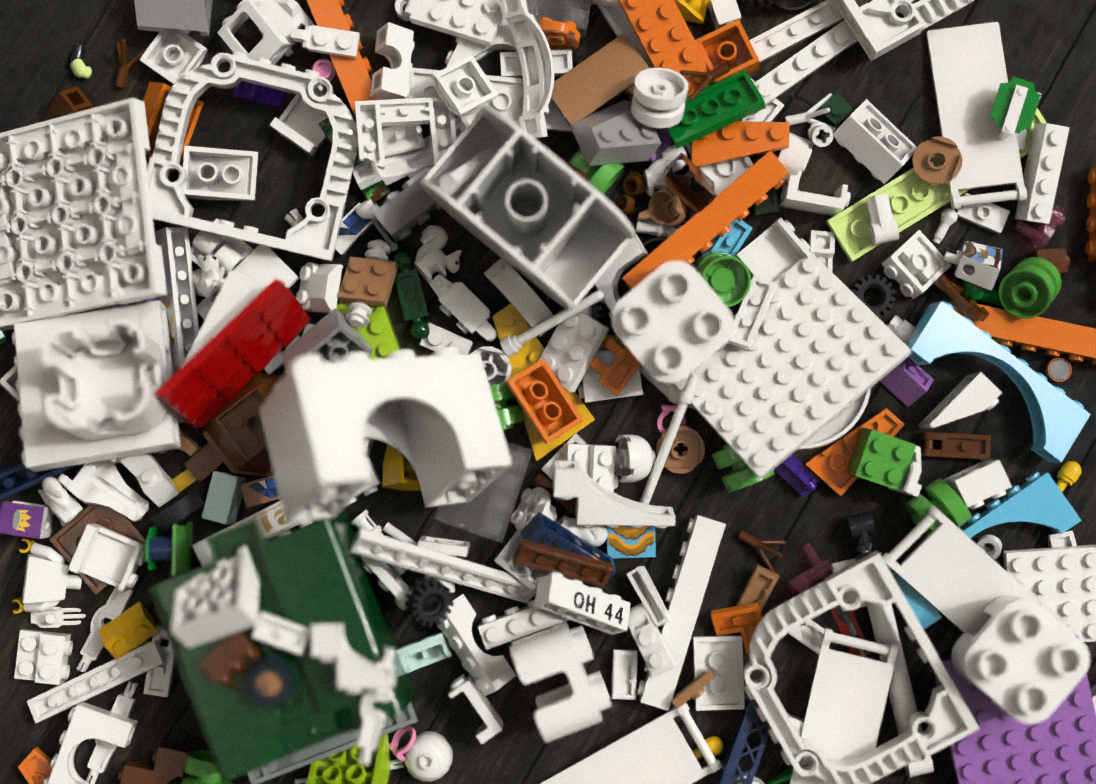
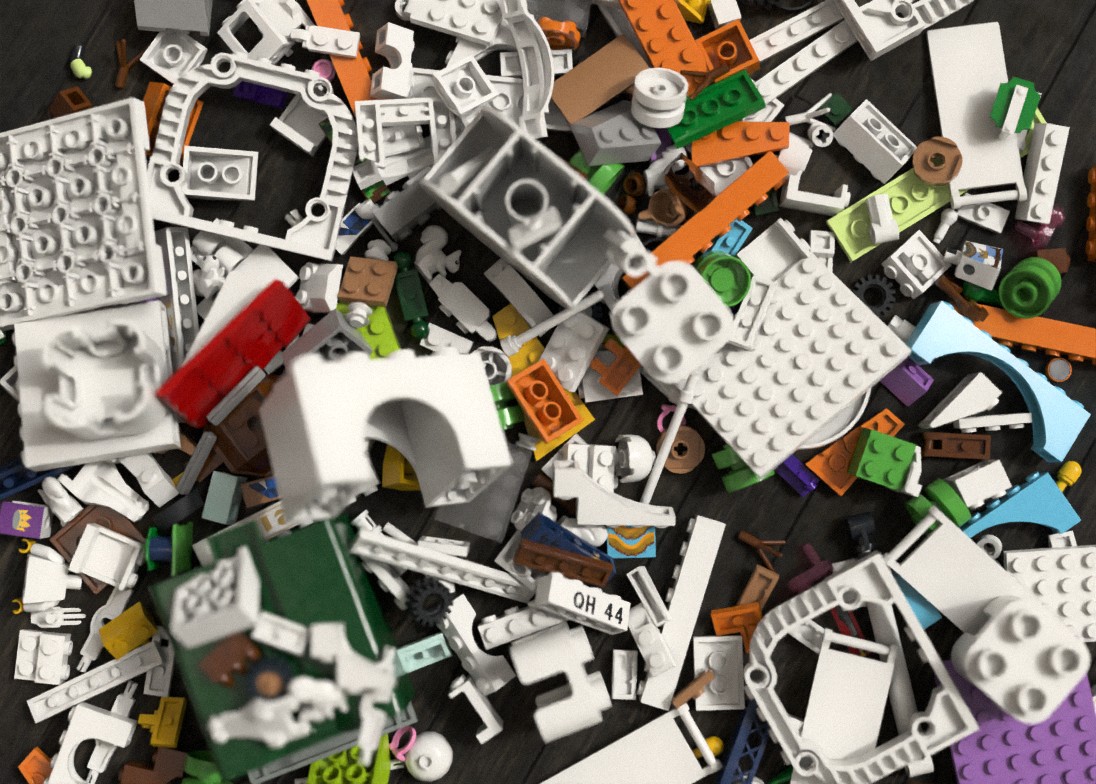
(165, 722): none -> yellow hinge
(196, 462): none -> light grey axle
(236, 395): none -> light grey axle
(261, 721): none -> white animal
(321, 694): none -> white animal
(527, 441): none -> white bush
(535, 228): none -> white plate
(629, 256): none -> white plate
(993, 422): none -> white plate

